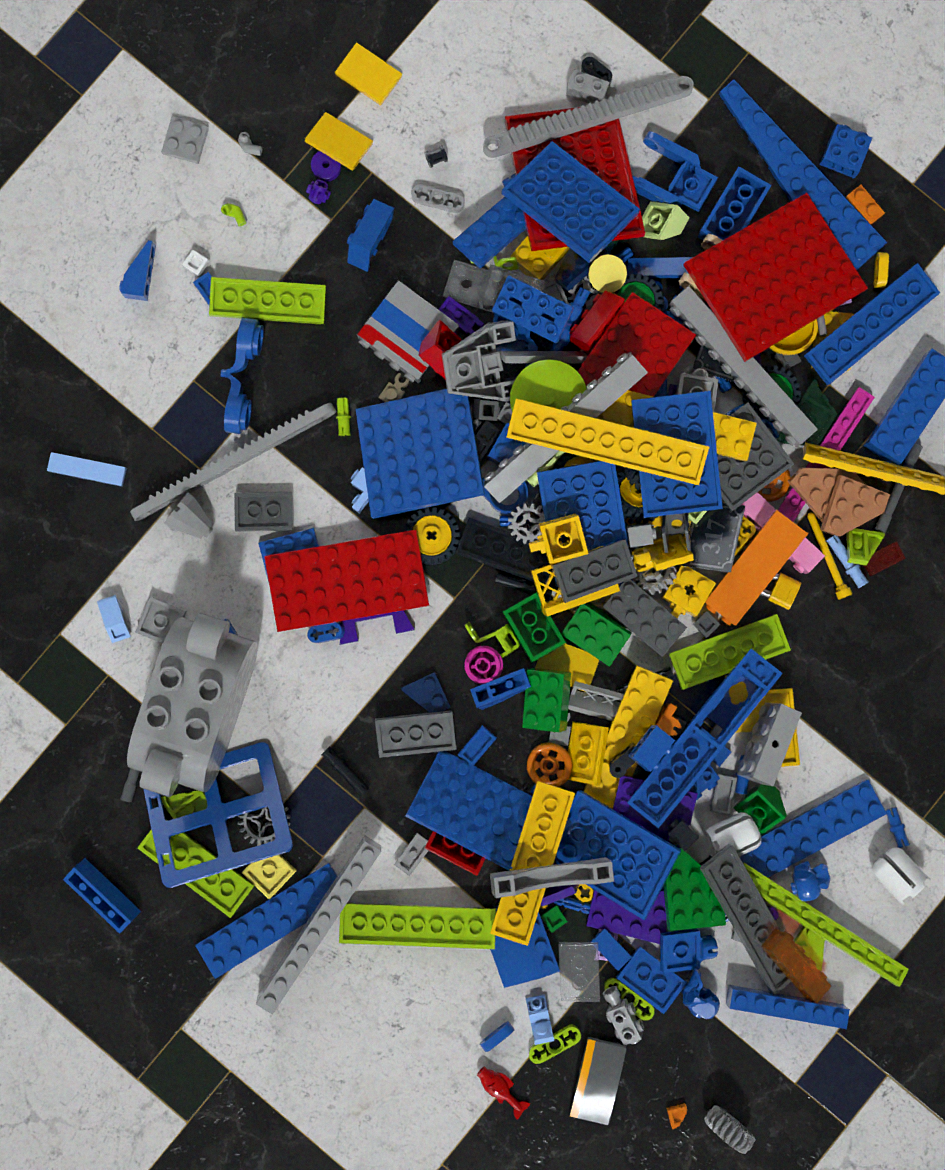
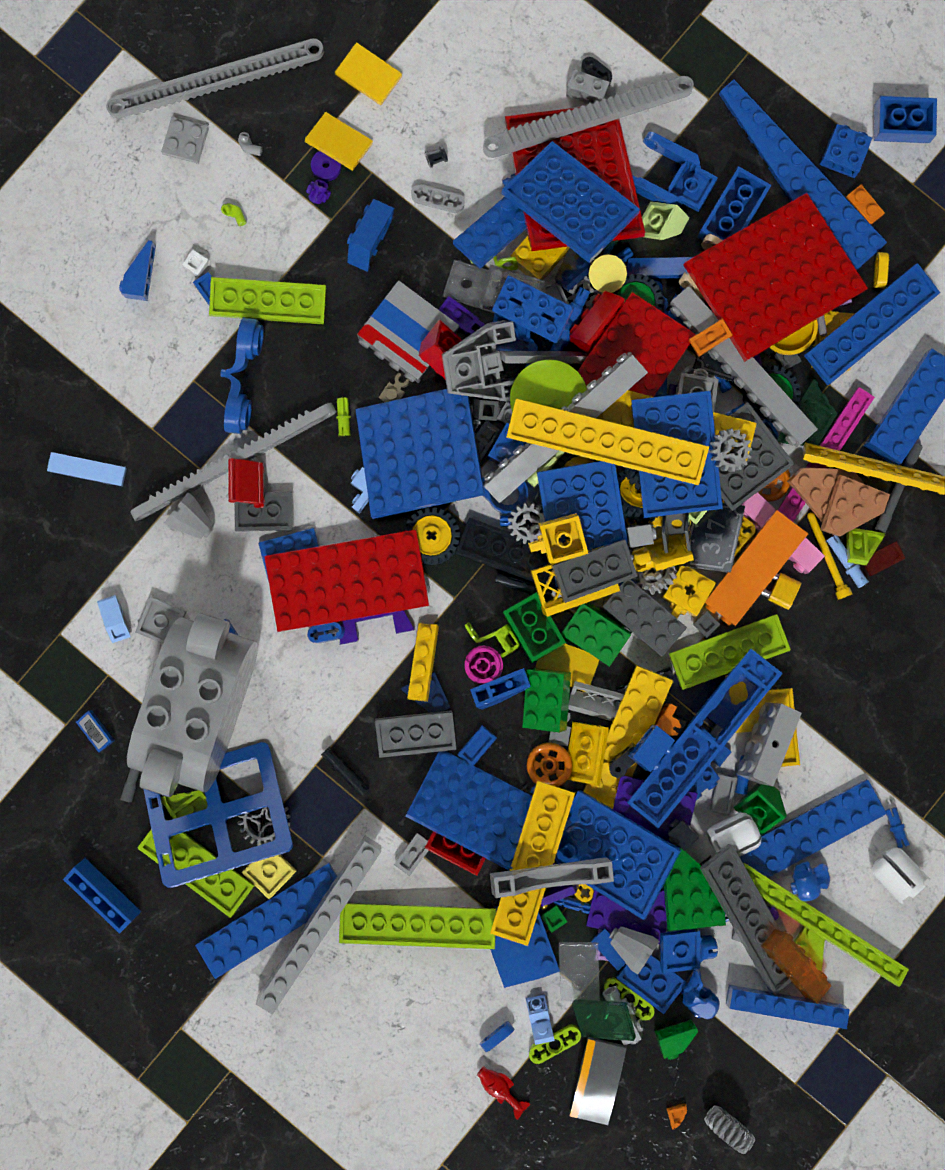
(95, 731): none -> slope
(215, 79): none -> light grey gear
(246, 482): none -> red piece
(423, 662): none -> yellow plate
(604, 1019): none -> clear green tile
(633, 947): none -> light grey cone
(675, 1038): none -> green slope
(710, 337): none -> orange plate
(724, 444): none -> light grey gear
(905, 119): none -> blue brick

